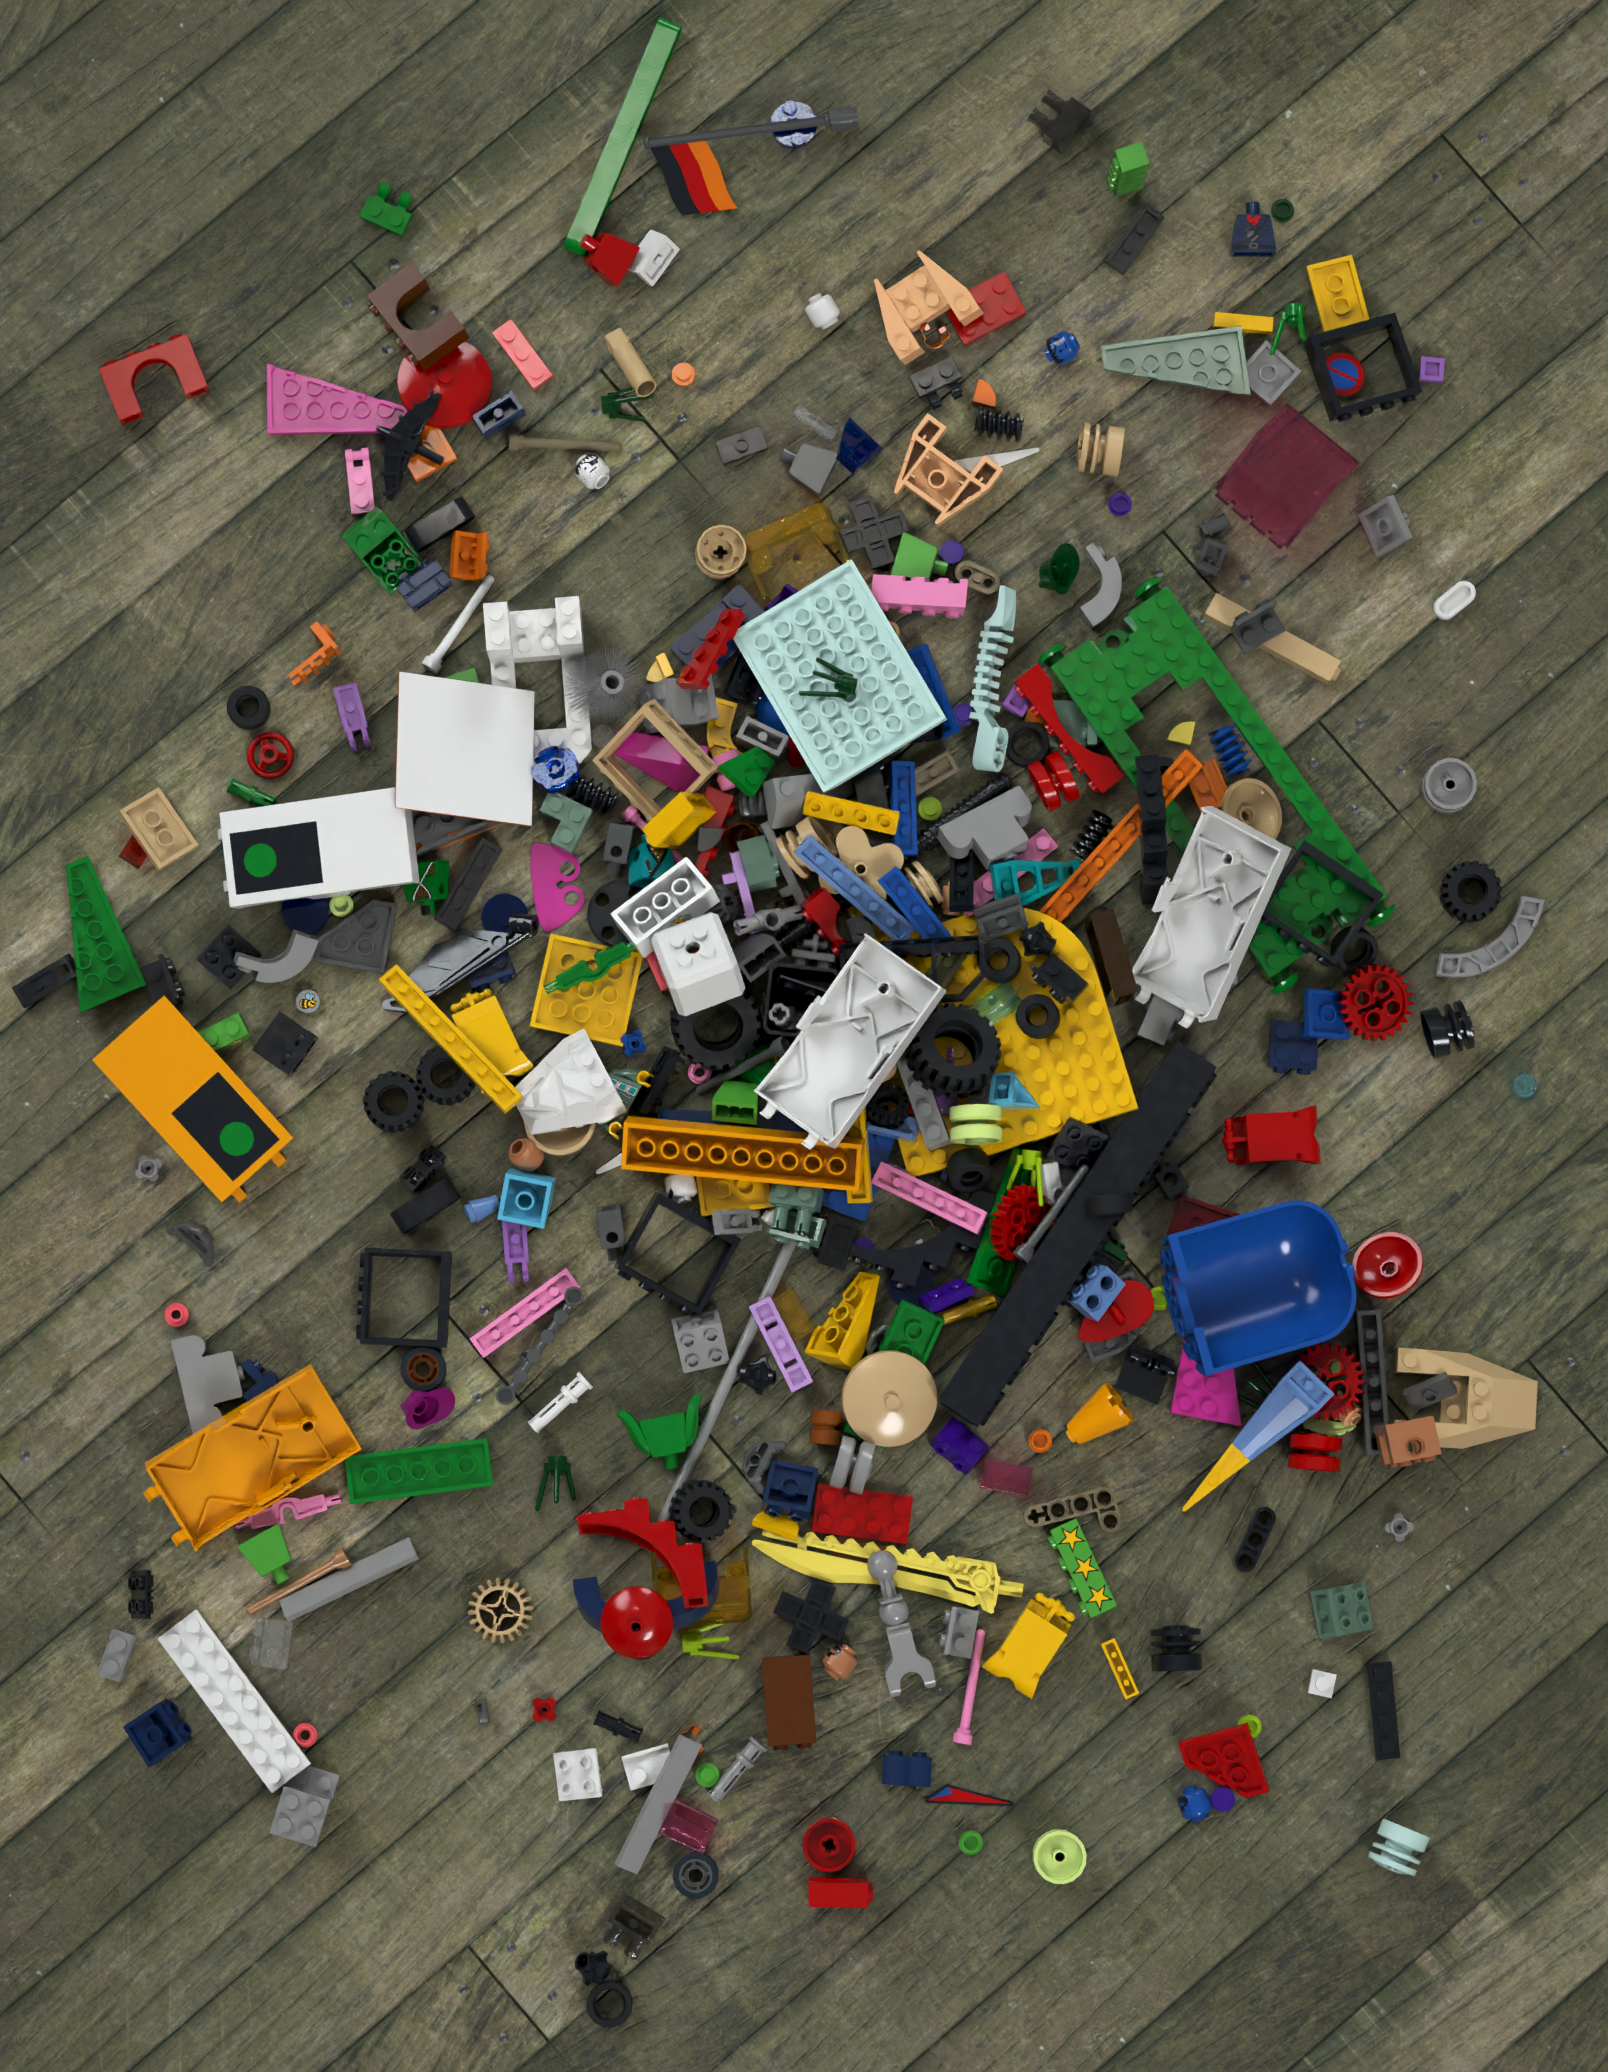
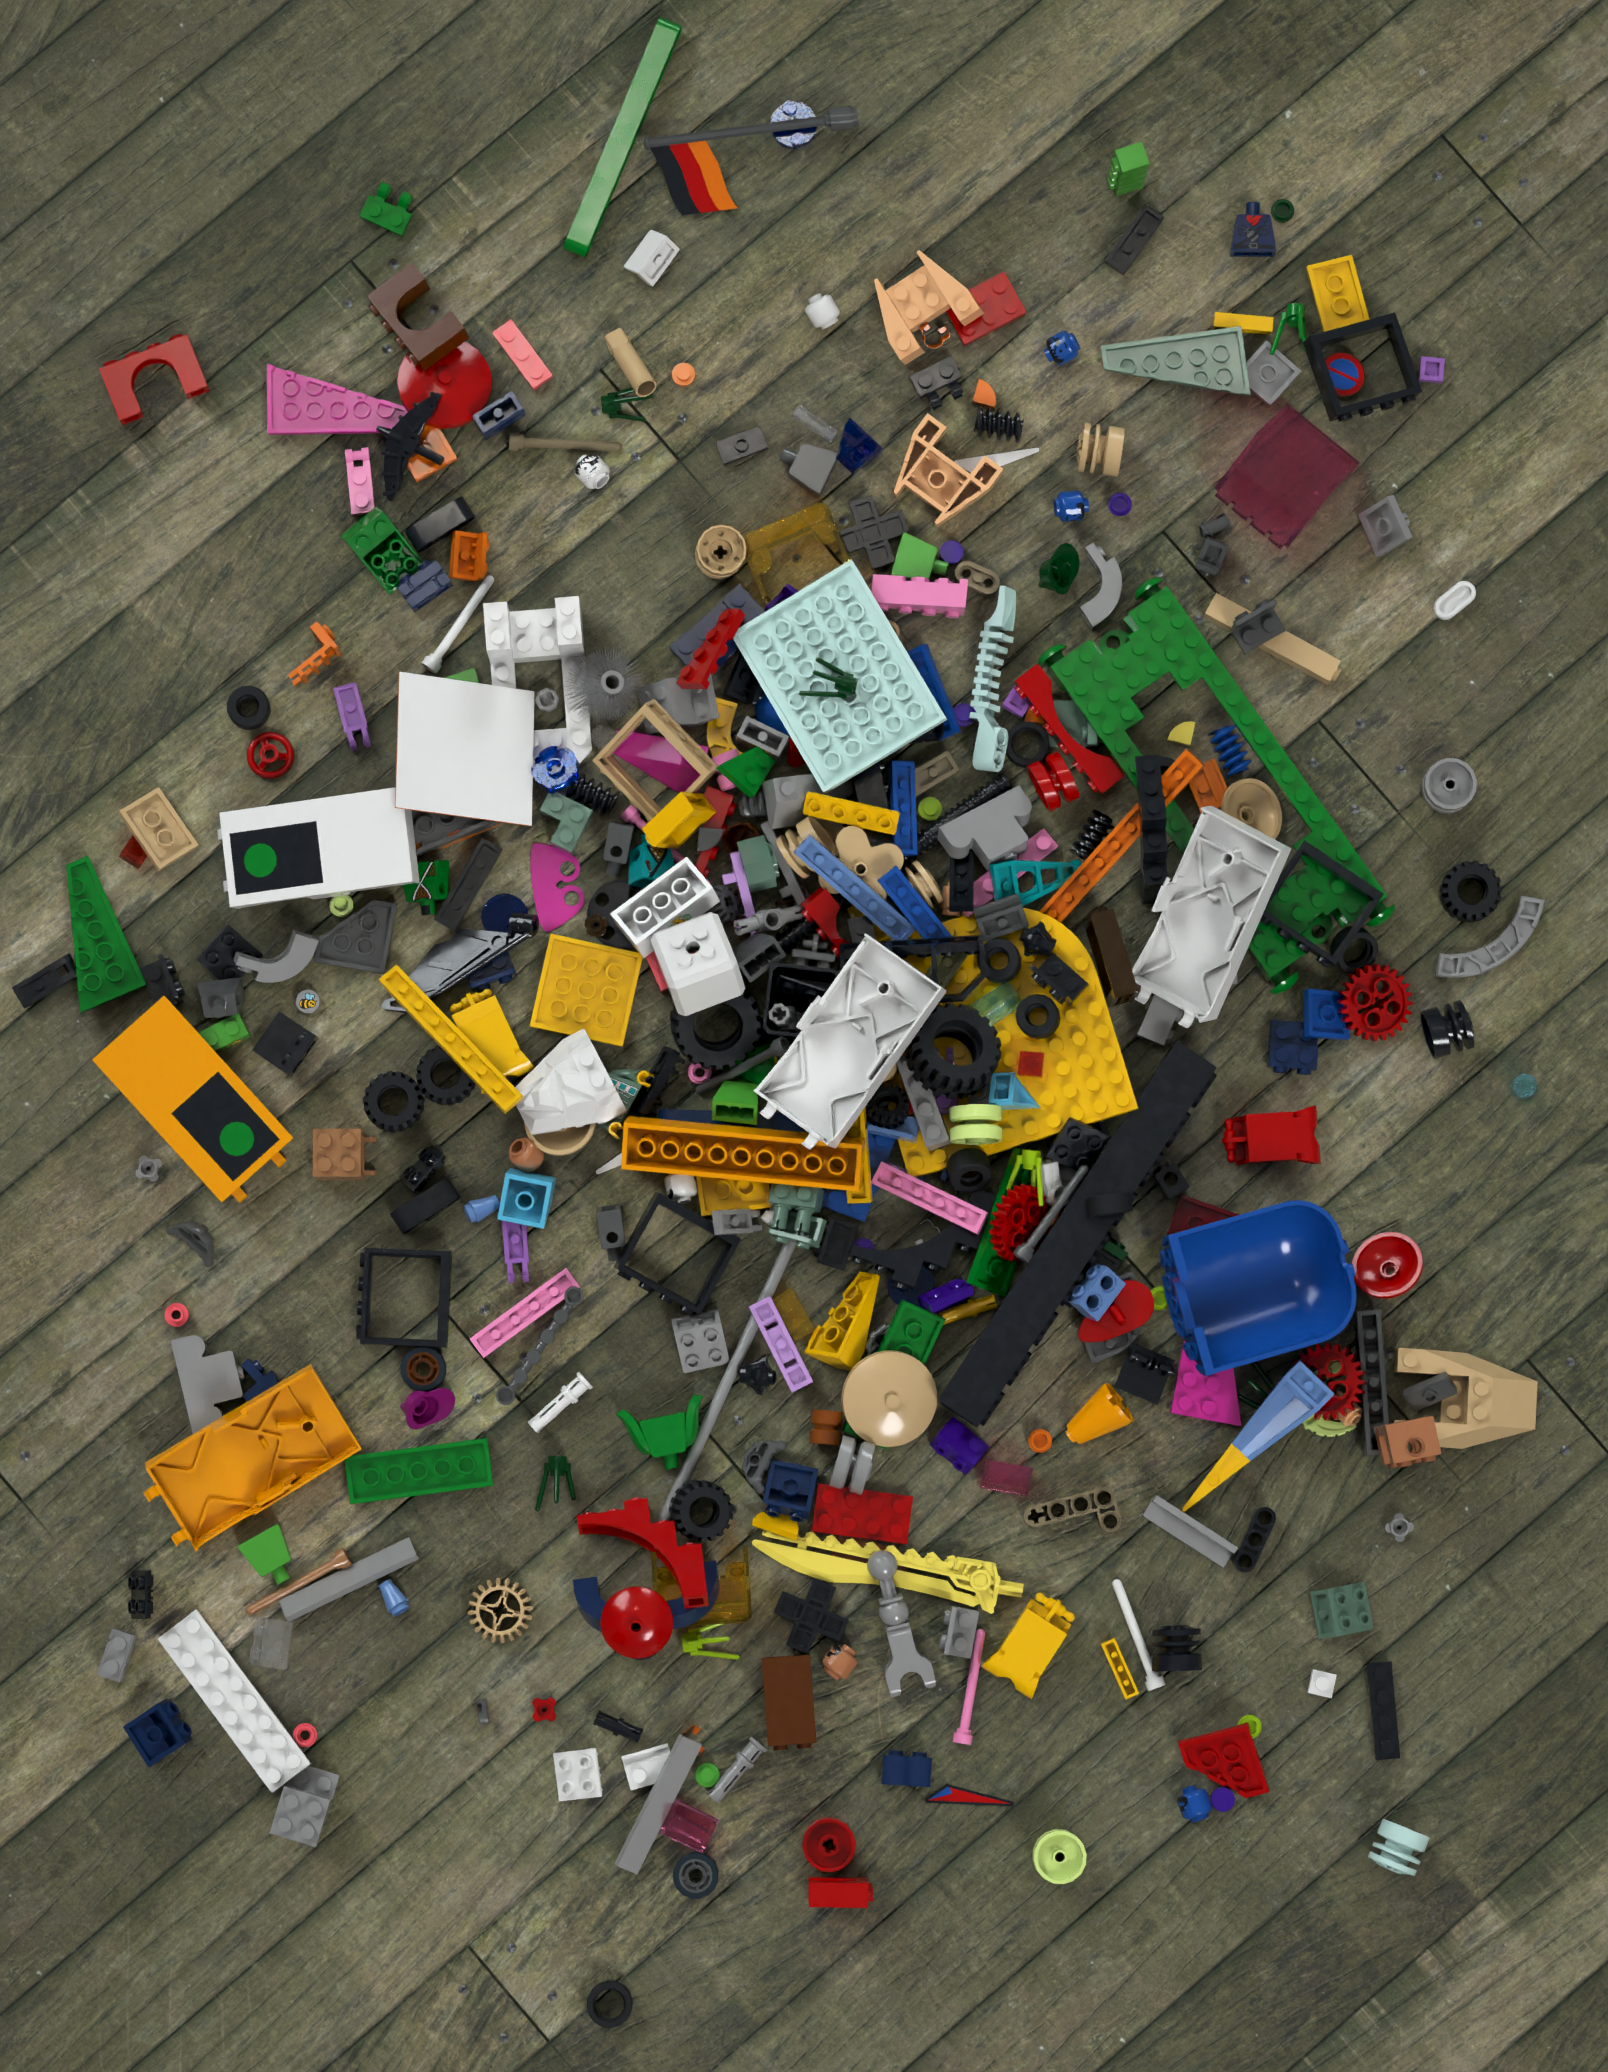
(221, 997): none -> dark grey torso
(250, 794): green pin -> none
(300, 1508): bright pink piece -> none
(306, 914): clear blue tile -> none
(340, 1155): none -> medium nougat container
(394, 1599): none -> medium blue cone
(547, 700): none -> light grey tile
(581, 971): green piece -> none
(593, 1967): black rock -> none
(602, 924): none -> dark brown plate
(608, 256): red torso -> none
(627, 1040): blue plate -> none
(637, 1921): clear smoke brick -> none
(660, 669): yellow tile -> none
(970, 1842): bright green plate -> none
(1031, 1064): none -> clear red plate
(1069, 120): clear smoke brick -> none
(1070, 506): none -> blue head
(1082, 1568): bright green brick -> none
(1153, 1679): none -> white piece
(1189, 1531): none -> light grey fence
(1314, 1453): red wheel -> none

